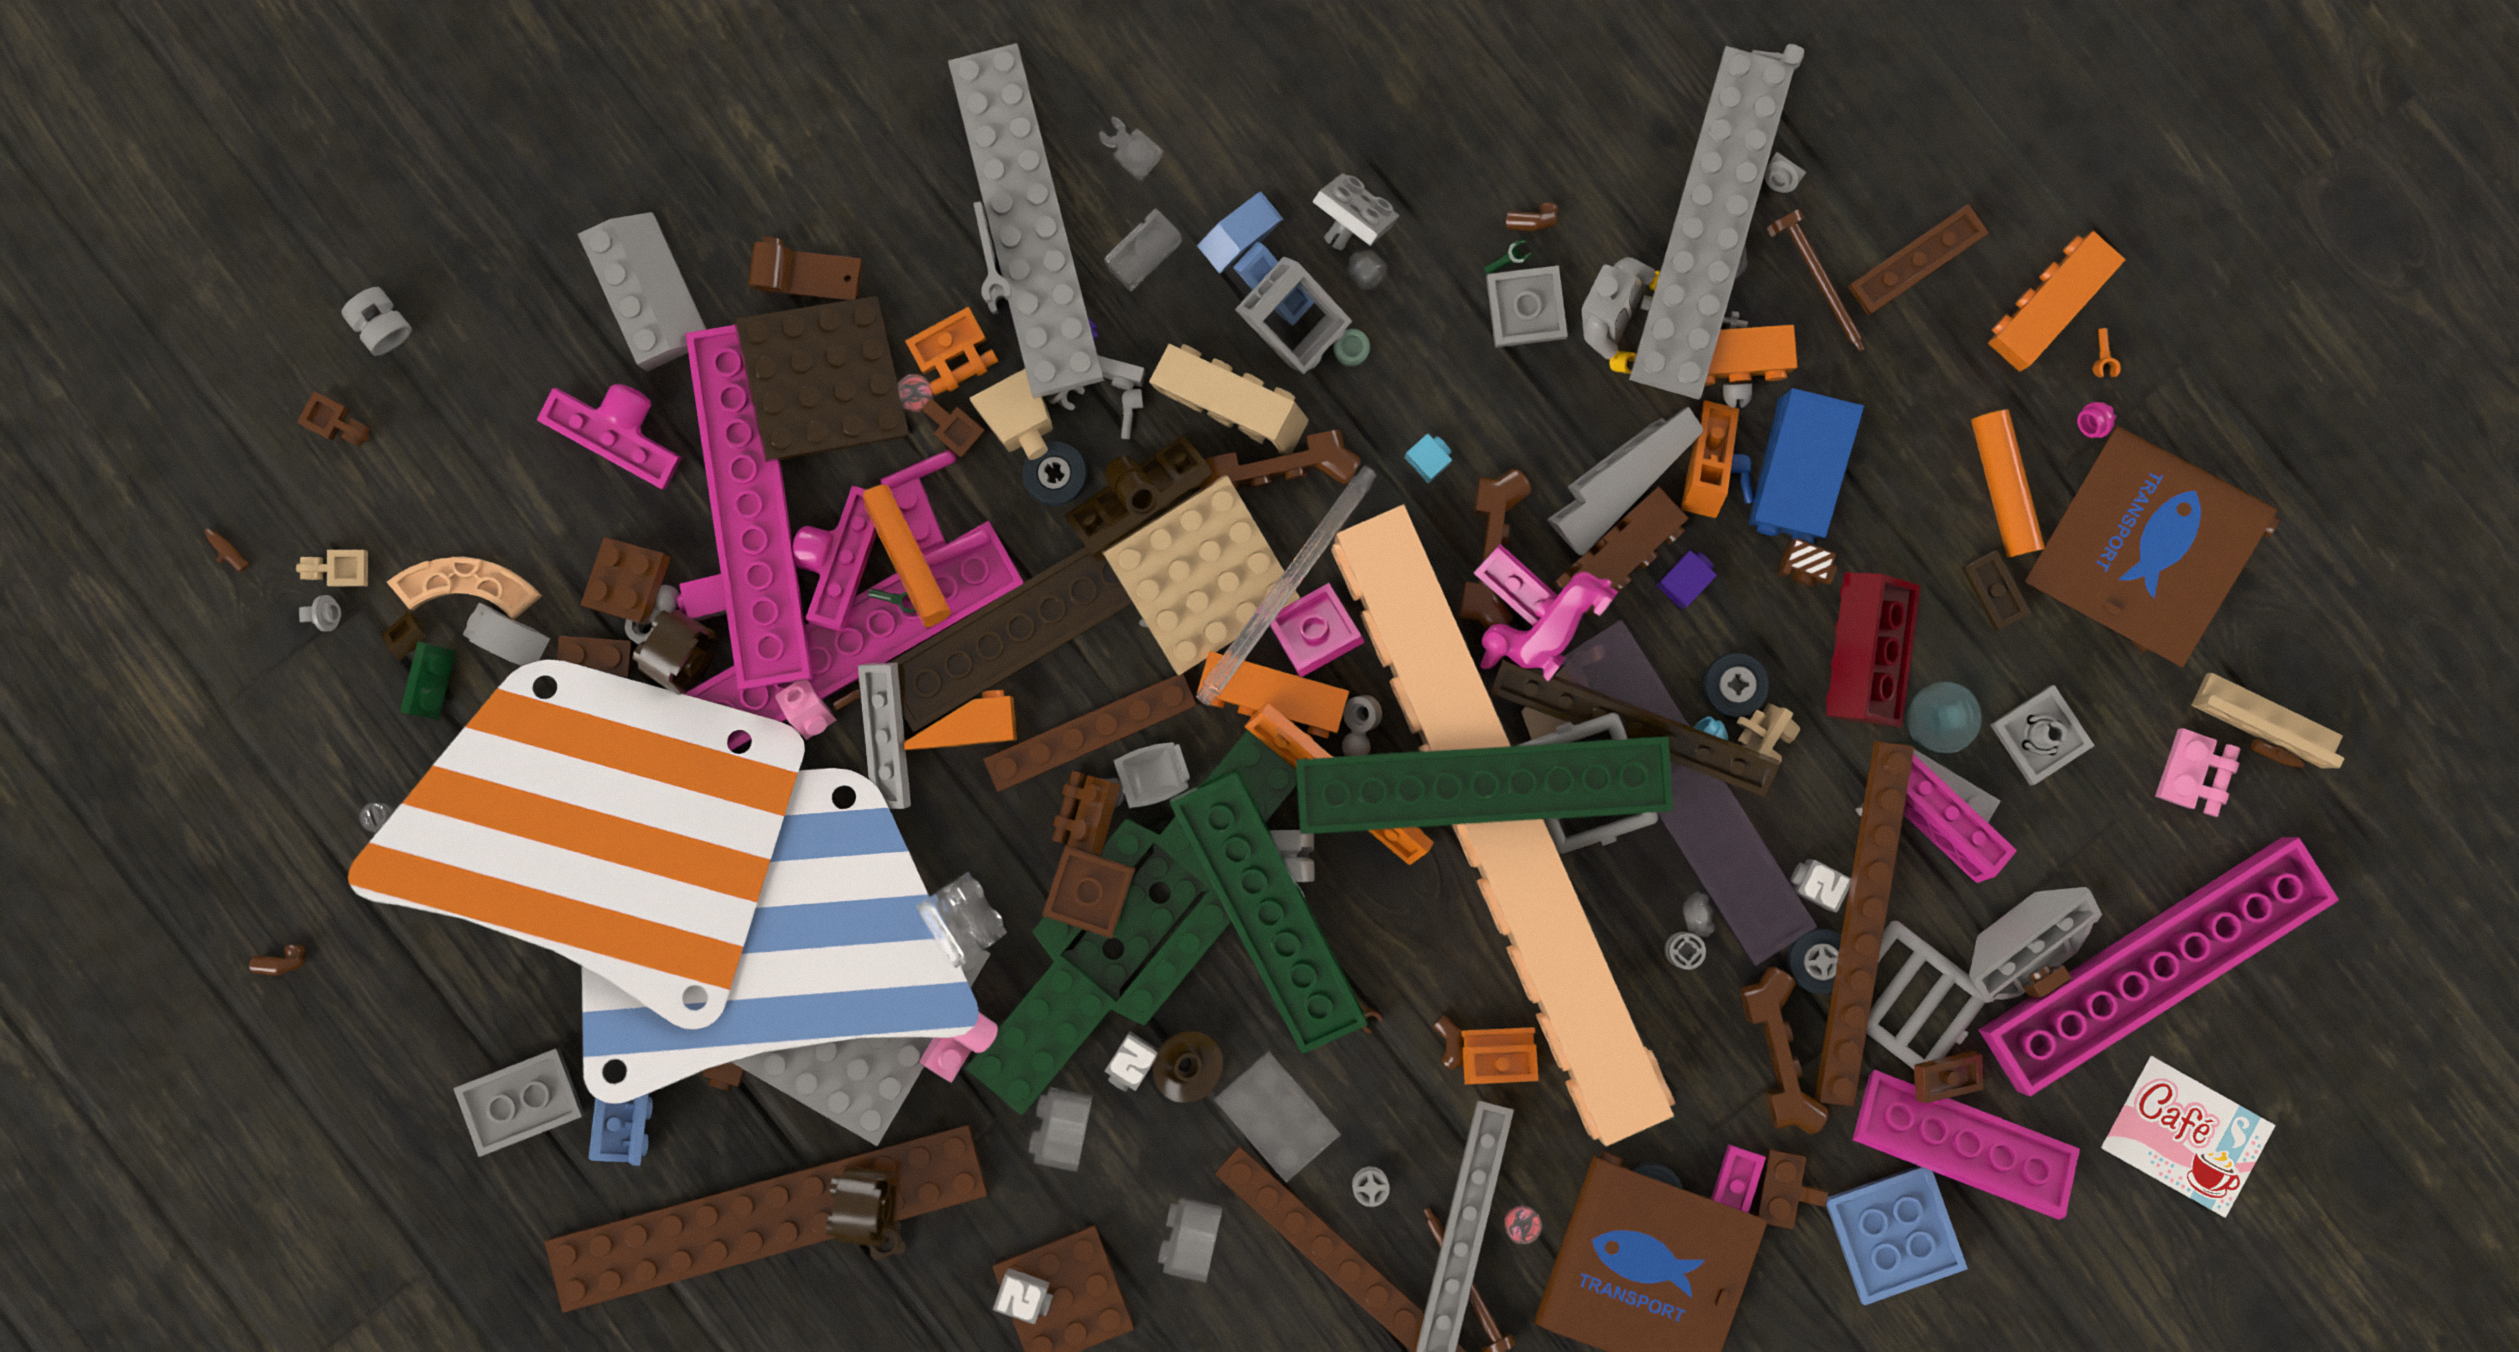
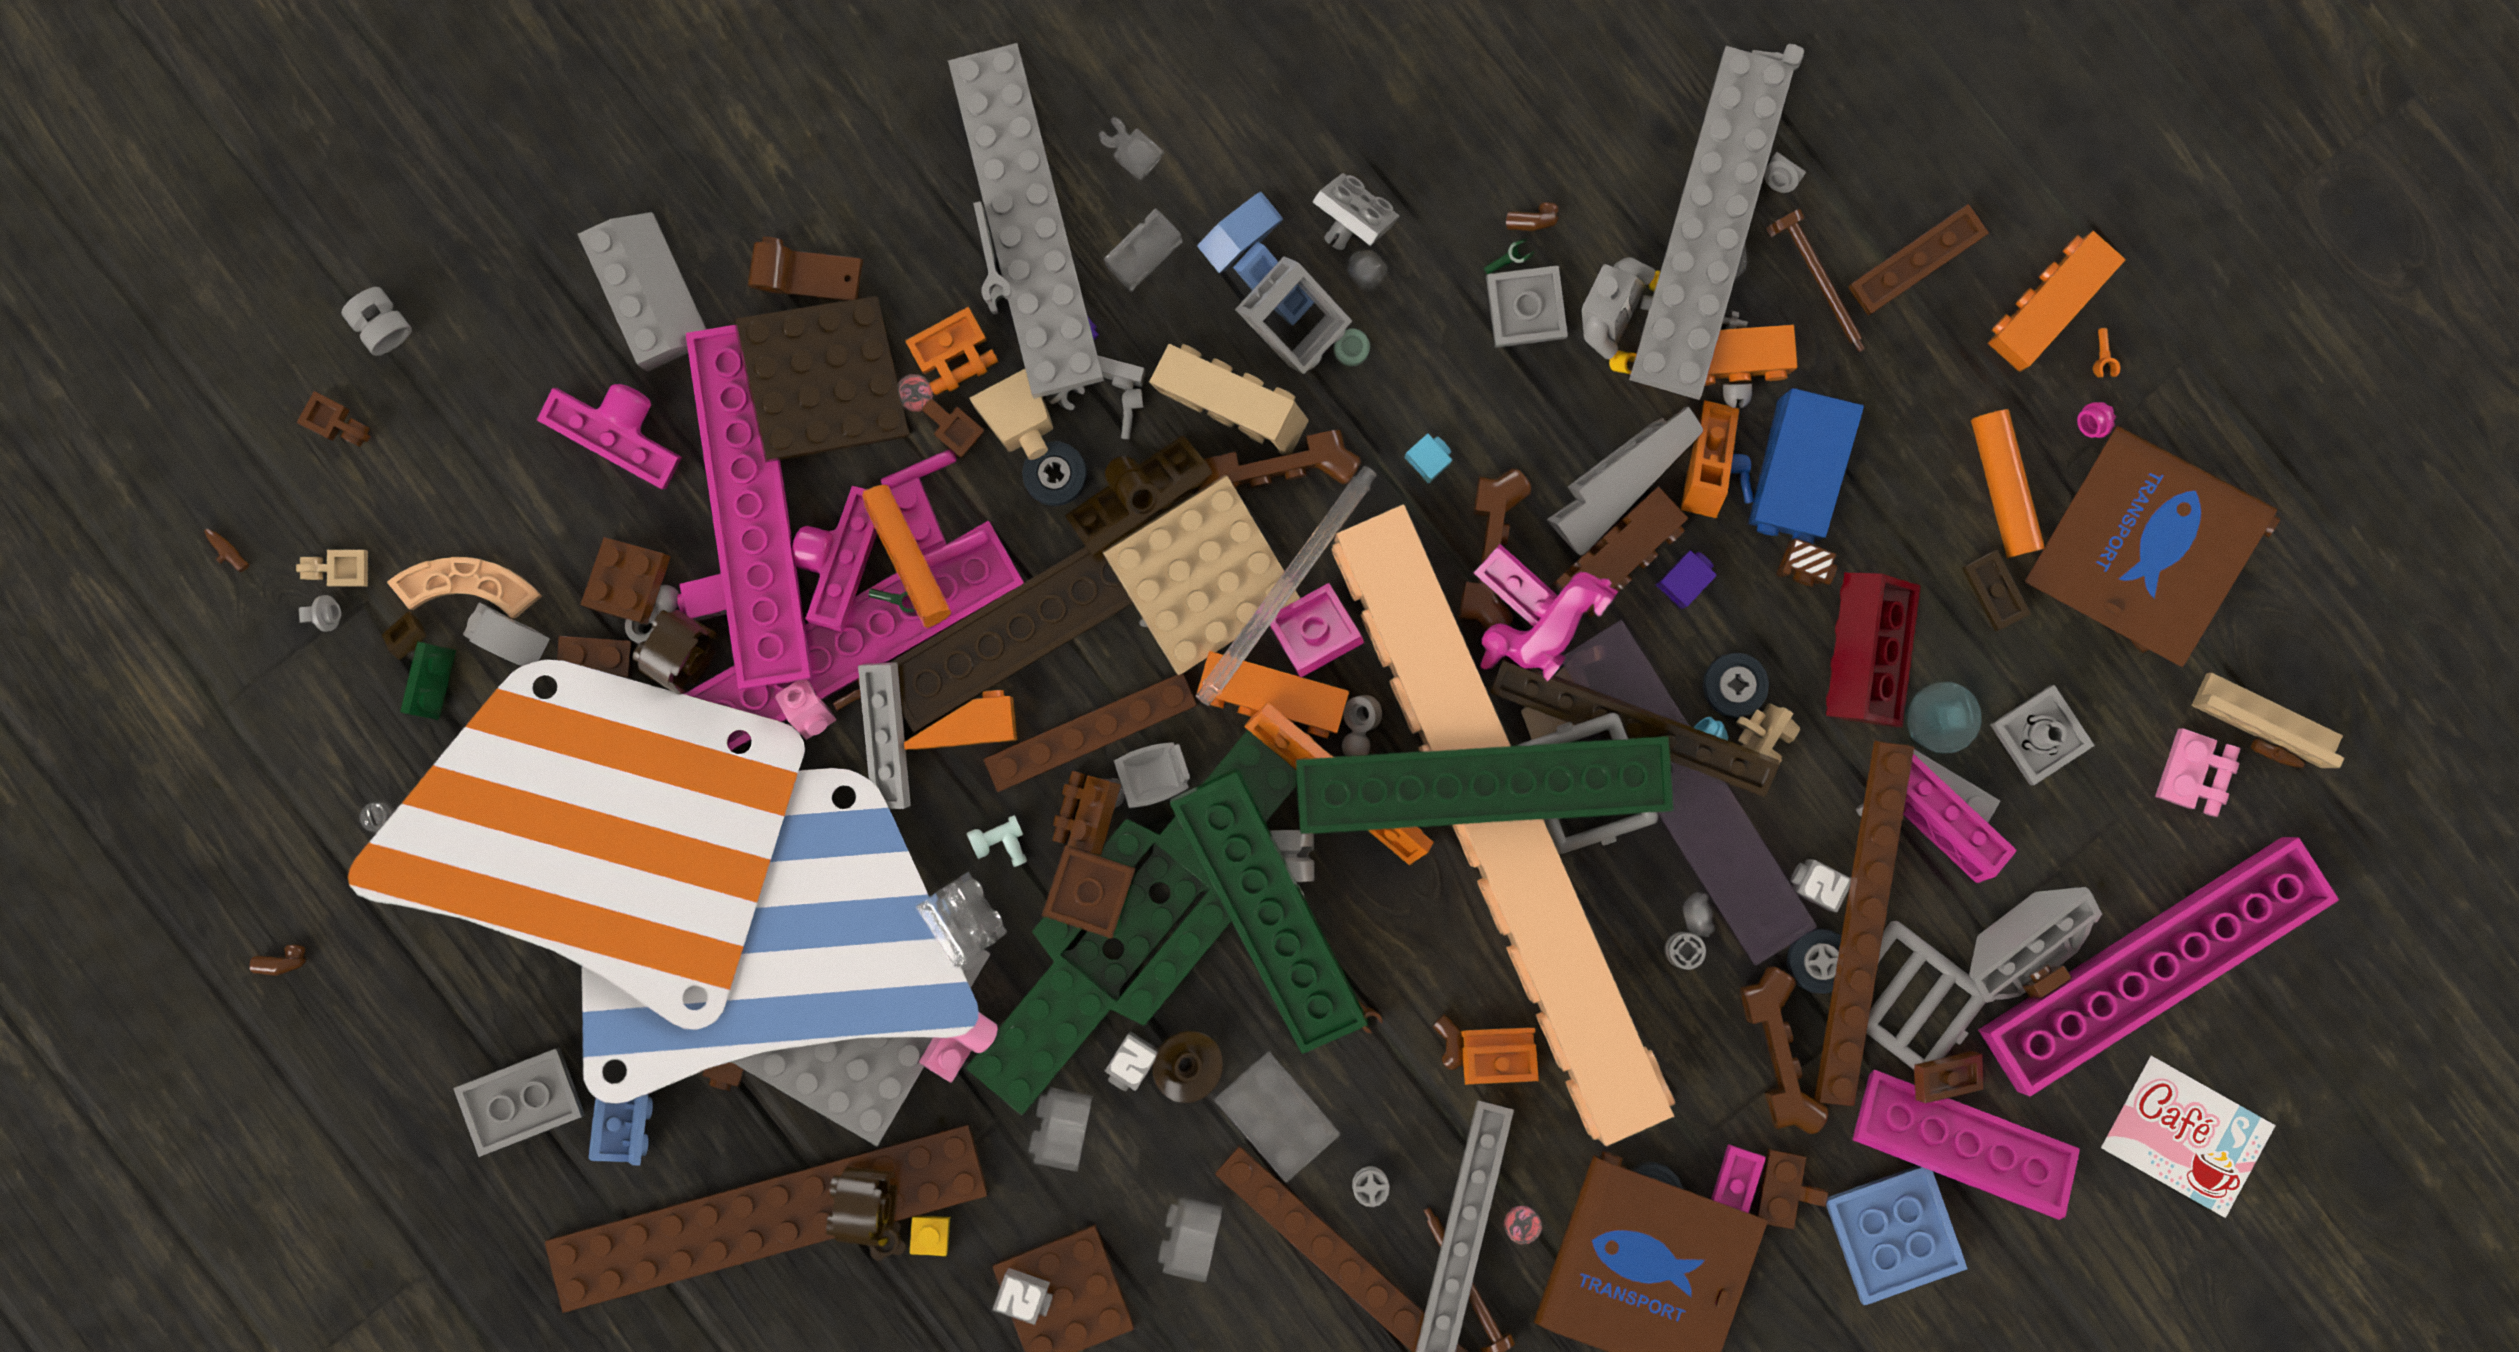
(929, 1235): none -> yellow plate
(1007, 833): none -> light aqua piece

